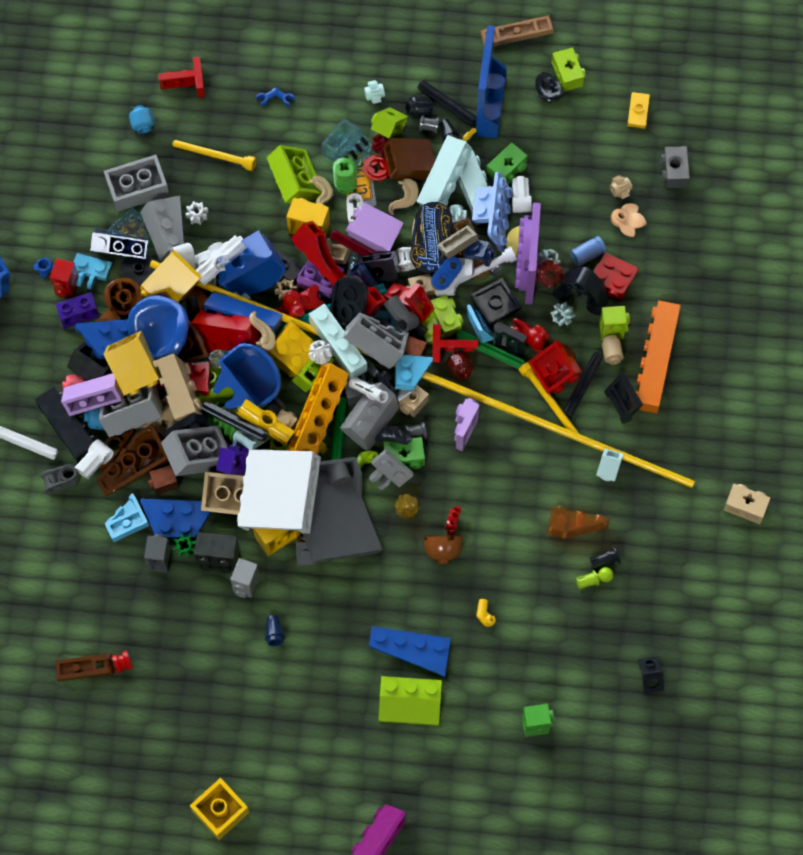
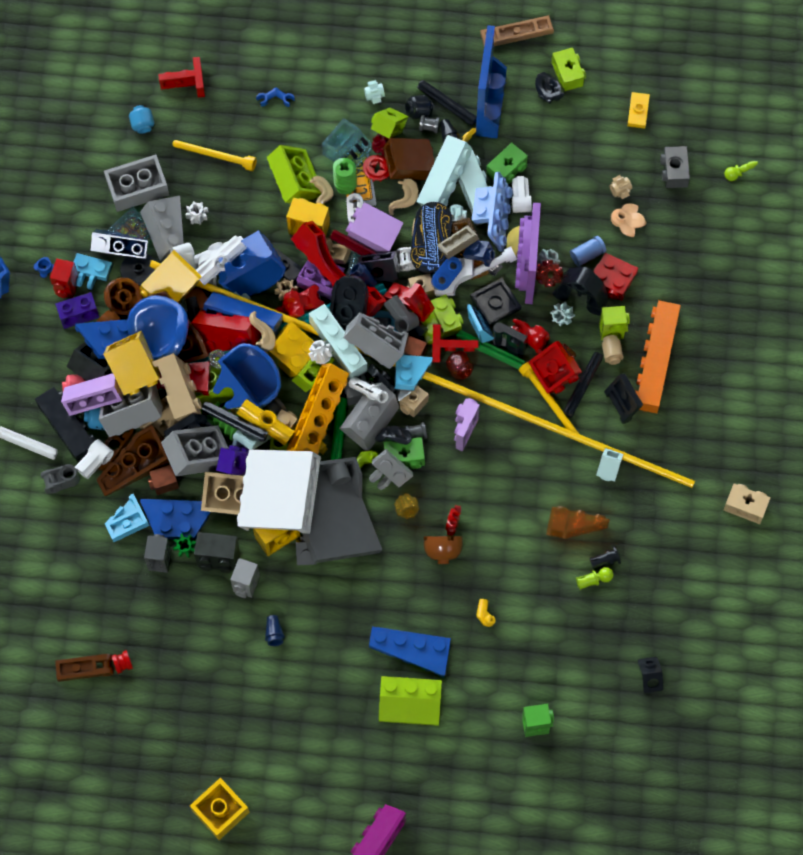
(733, 173): none -> lime bar

